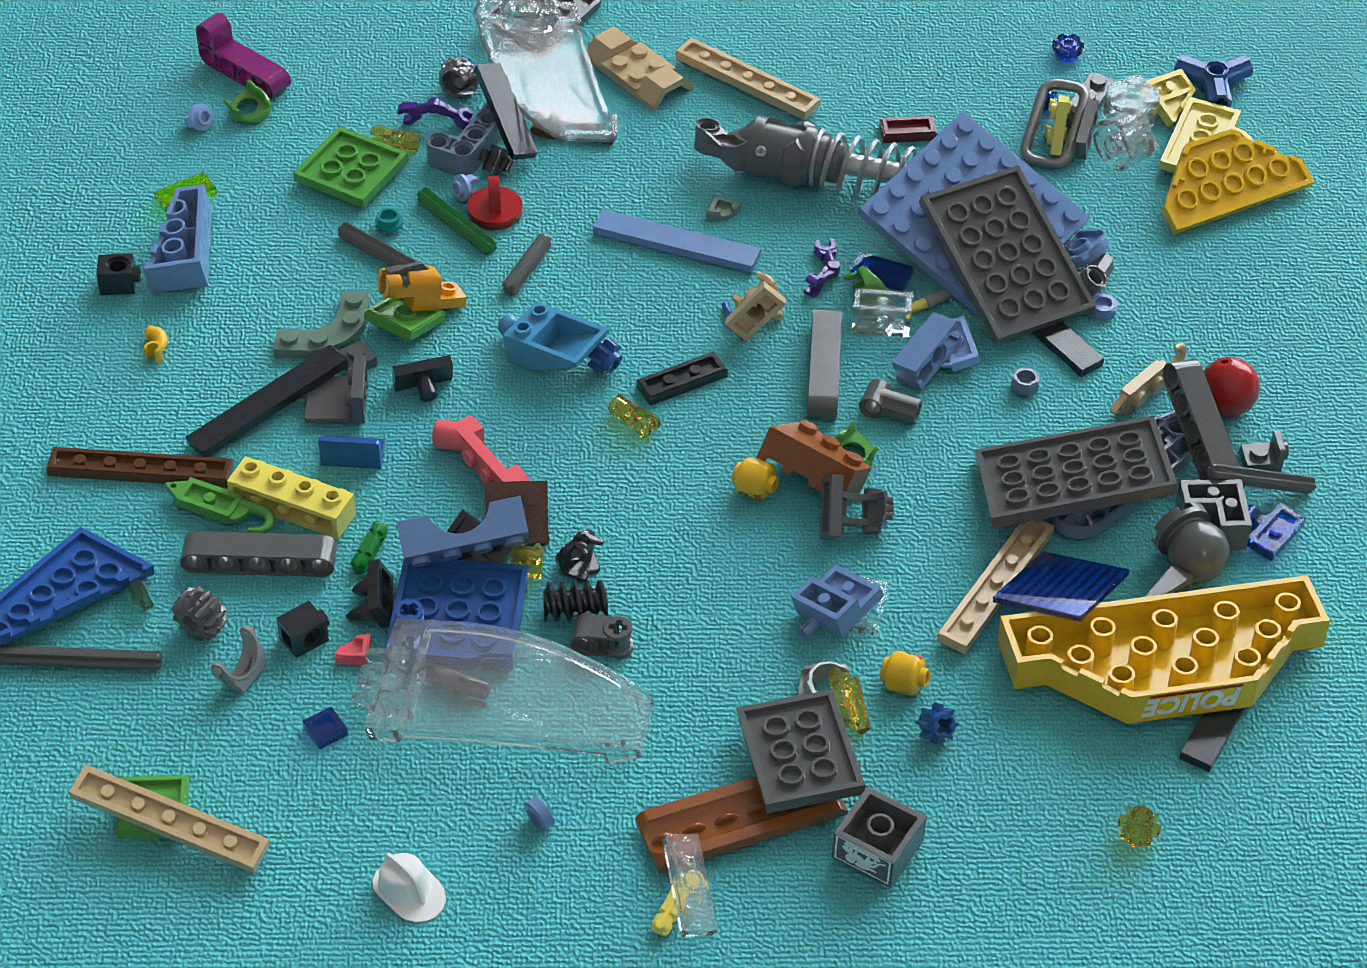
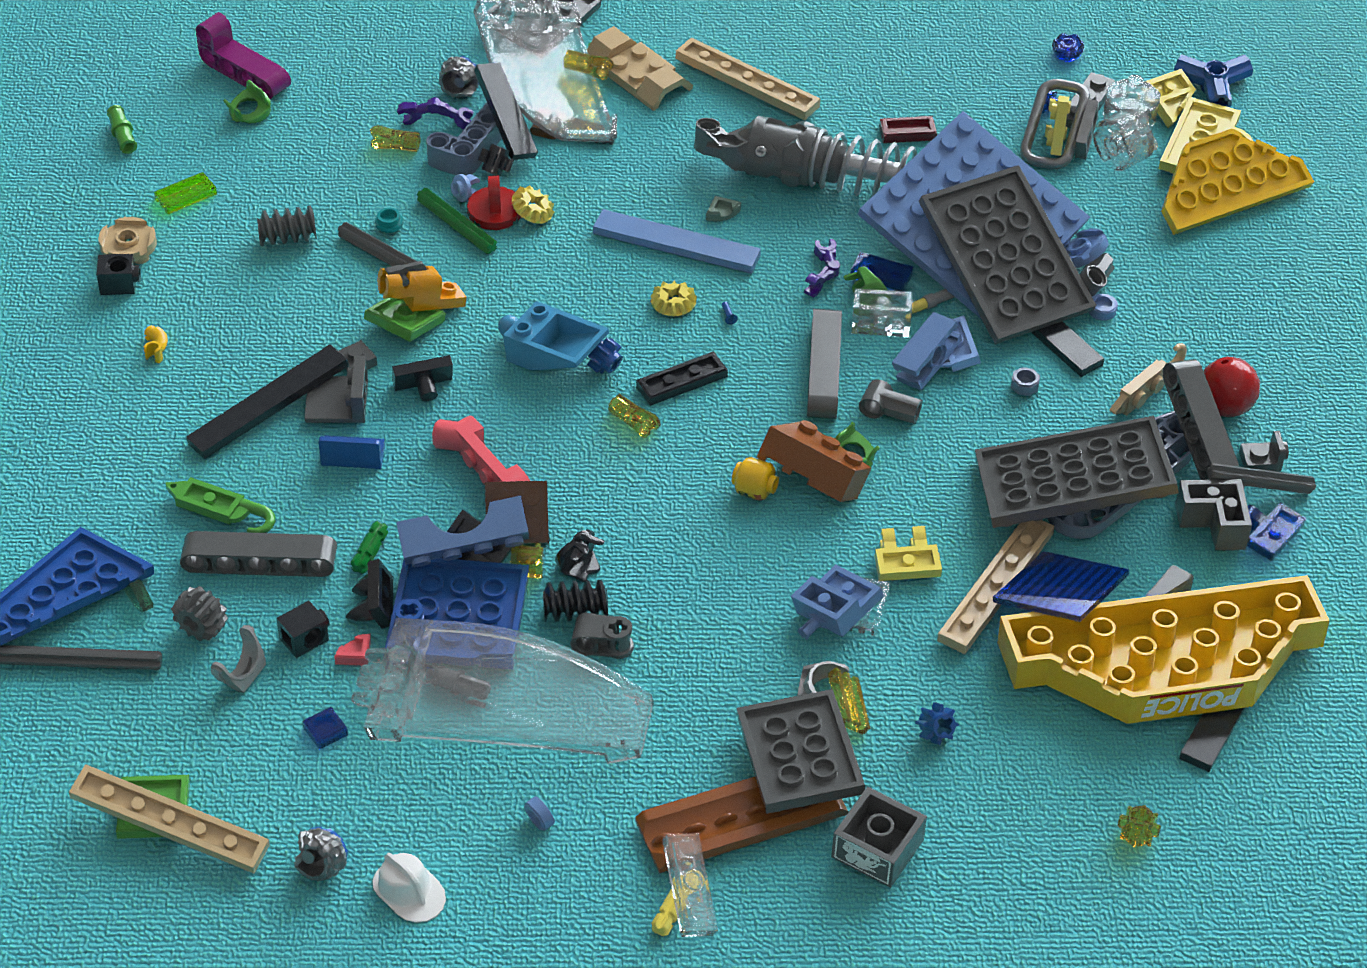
(121, 129): none -> bright green pin
(137, 466): reddish brown tile -> none
(143, 242): none -> tan plate
(183, 246): medium blue wedge -> none
(199, 117): light blue plate -> none
(286, 225): none -> dark grey piece
(294, 497): light yellow brick -> none
(321, 854): none -> flat silver piece
(346, 327): sand green plate -> none
(350, 167): bright green plate -> none
(526, 264): dark grey axle -> none
(535, 213): none -> light yellow gear
(588, 64): none -> clear yellow bar
(677, 305): none -> light yellow gear
(756, 307): tan piece -> none
(876, 509): dark grey tile -> none
(904, 673): yellow head -> none
(907, 562): none -> light yellow plate
(1193, 542): dark grey tile -> none

